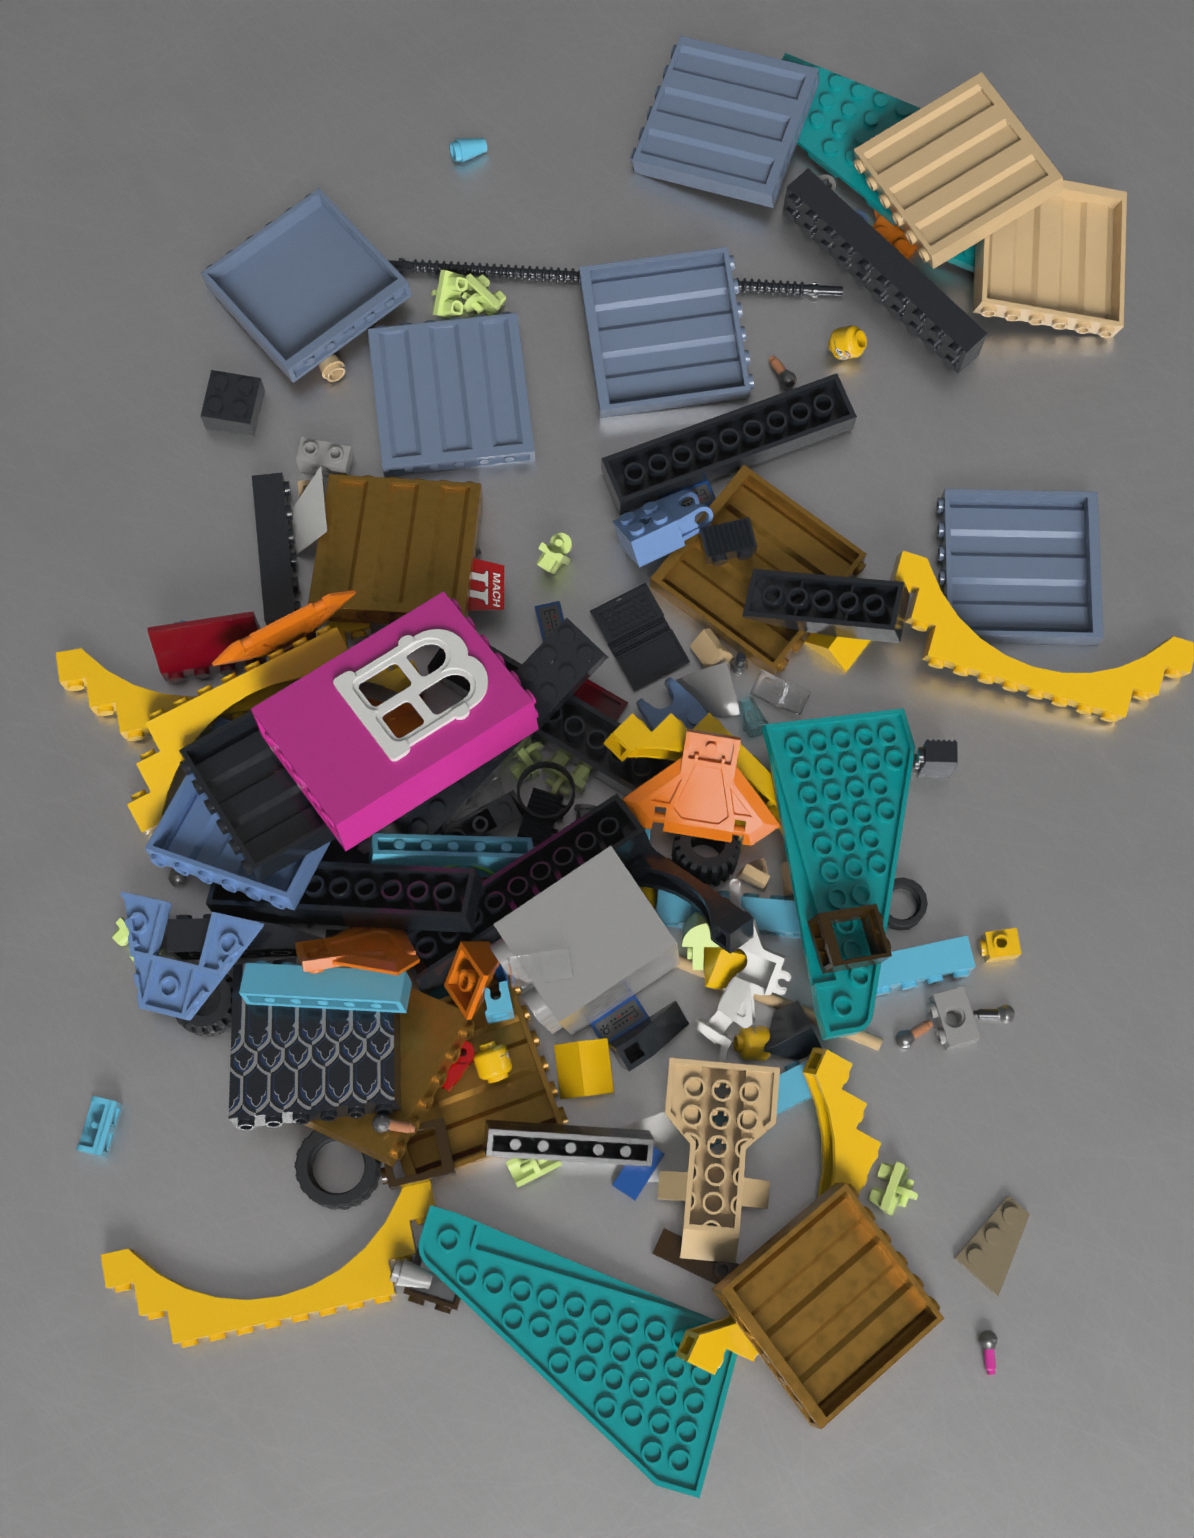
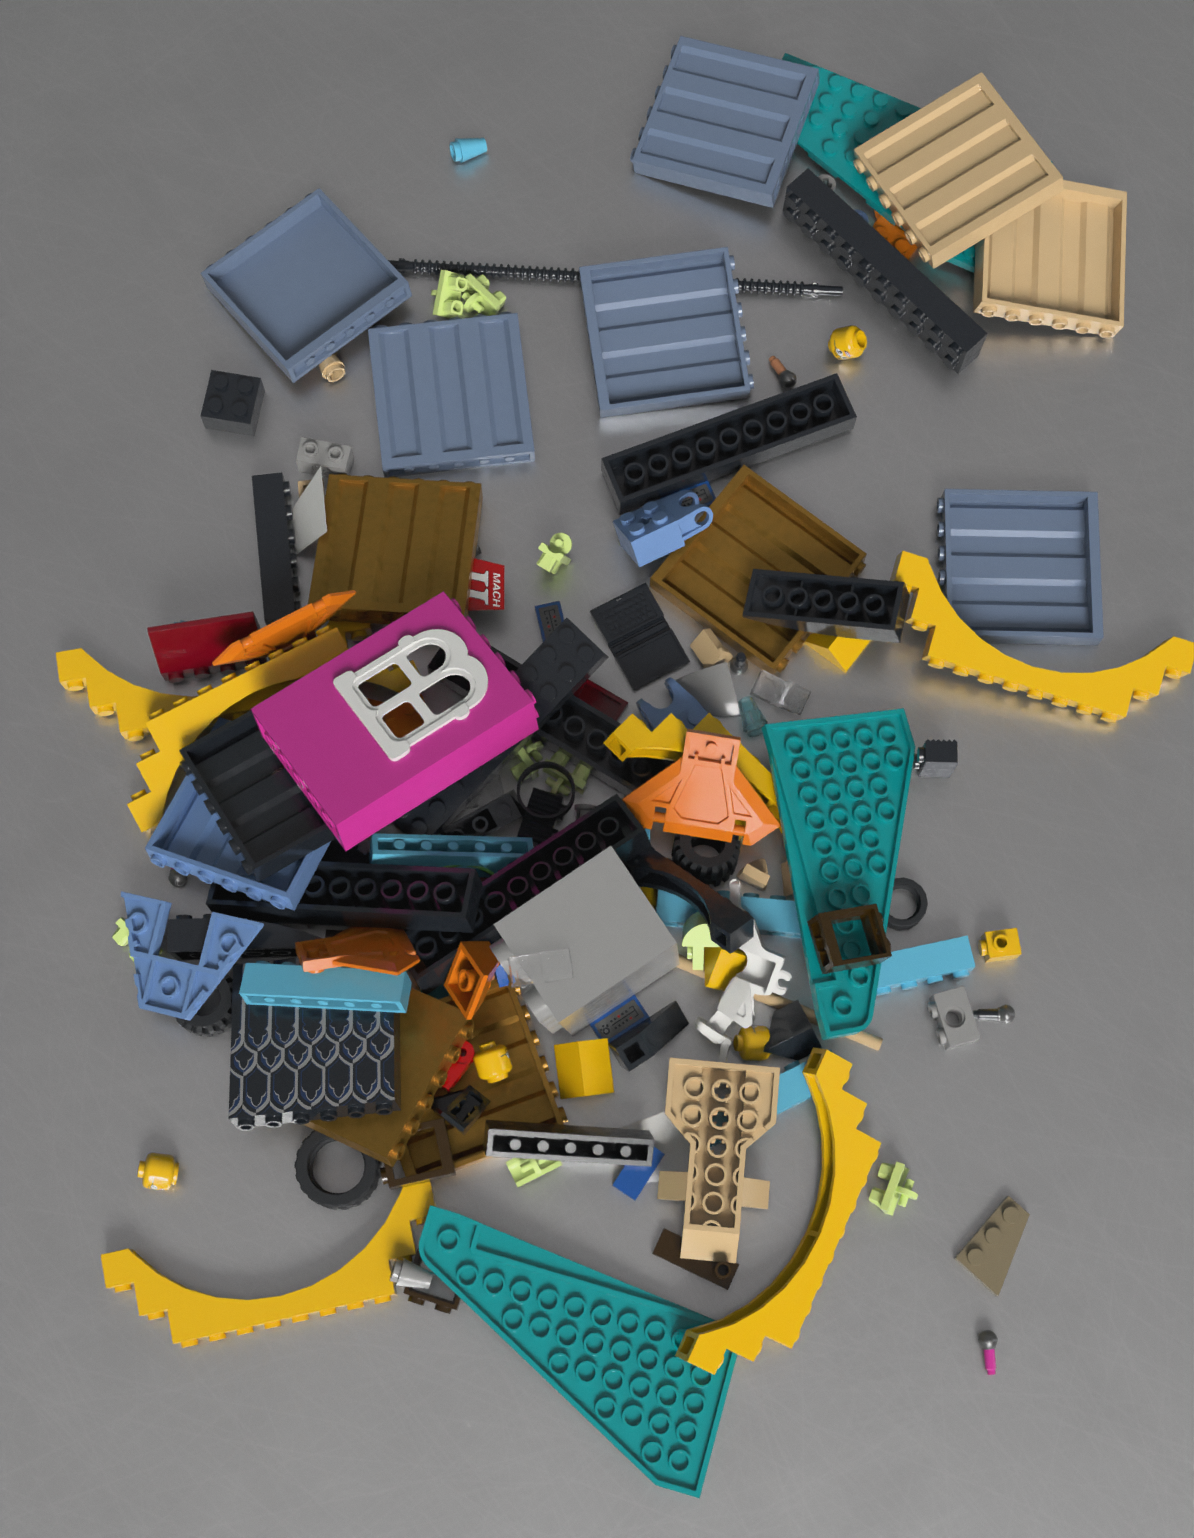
(99, 1126): medium azure hinge -> none
(158, 1171): none -> yellow head
(383, 1123): piece -> none
(461, 1108): none -> black slope
(499, 1008): medium azure hinge -> none
(727, 541): black brick -> none
(829, 1304): pearl gold panel -> none
(906, 1037): piece -> none

